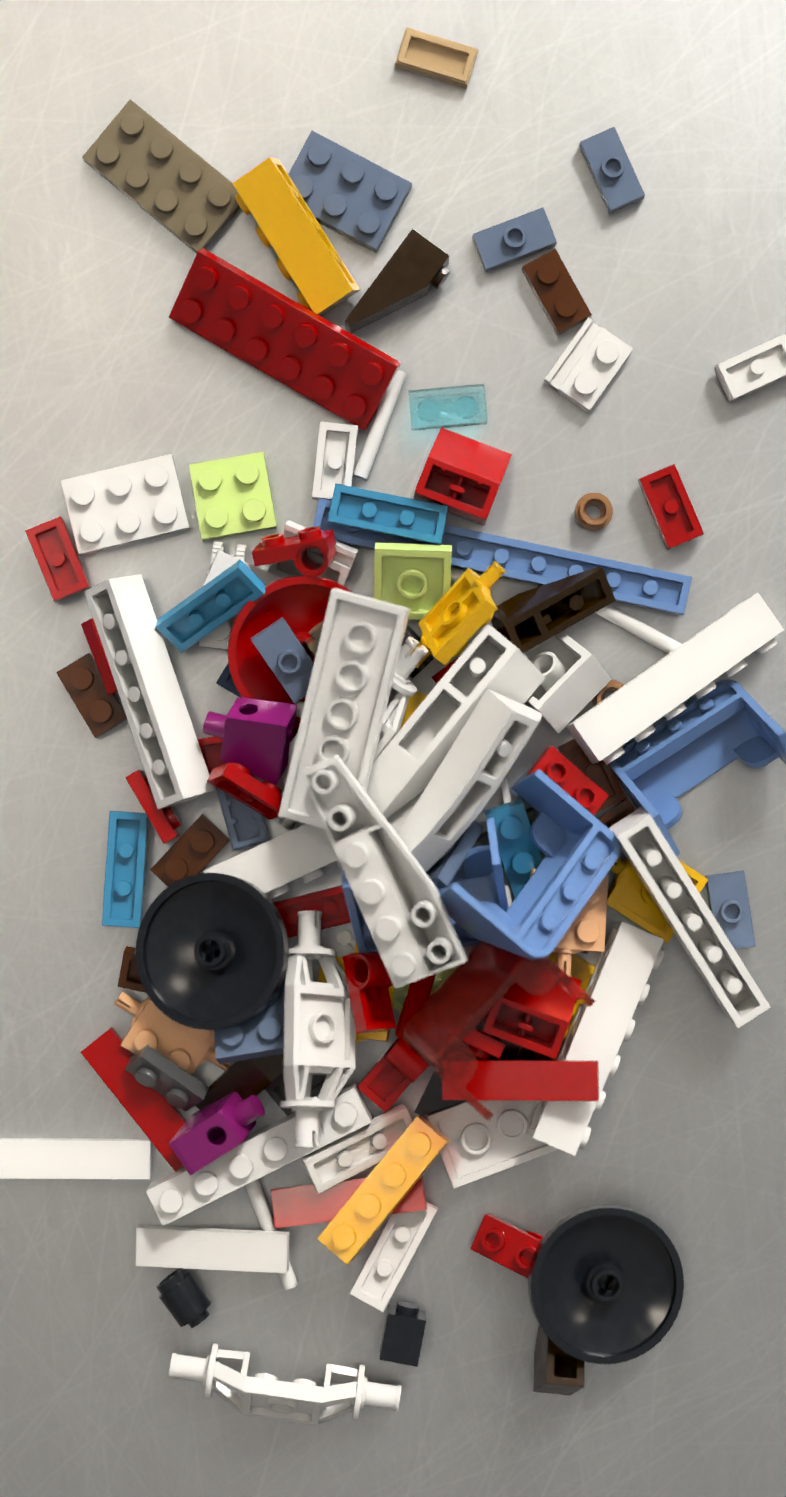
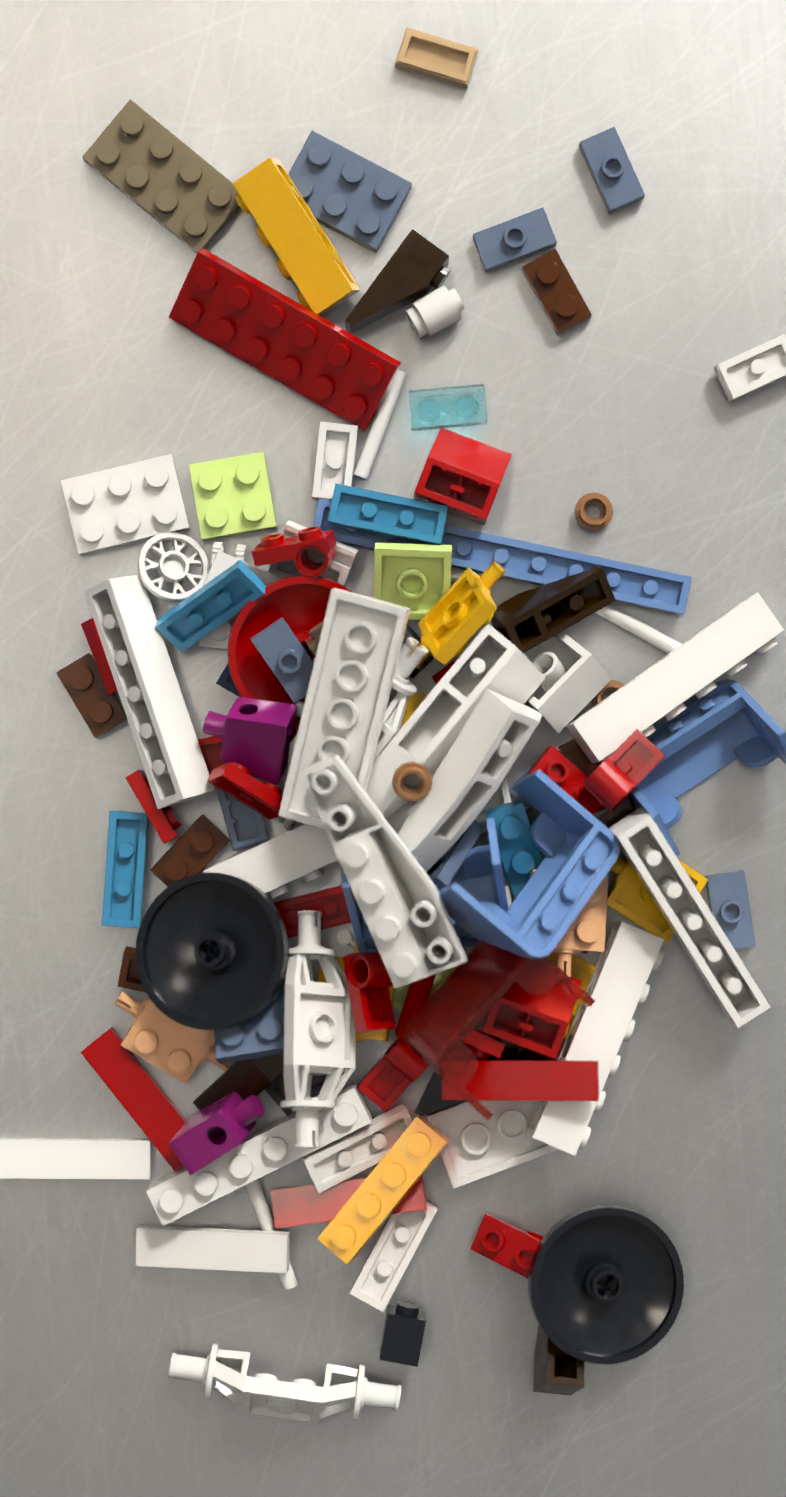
(58, 559): red plate -> none
(166, 1078): dark grey plate -> none
(172, 566): none -> white wheel
(184, 1298): black brick -> none
(416, 792): none -> medium nougat plate
(435, 311): none -> white brick
(588, 365): white plate -> none
(623, 770): none -> red plate
(670, 507): red plate -> none

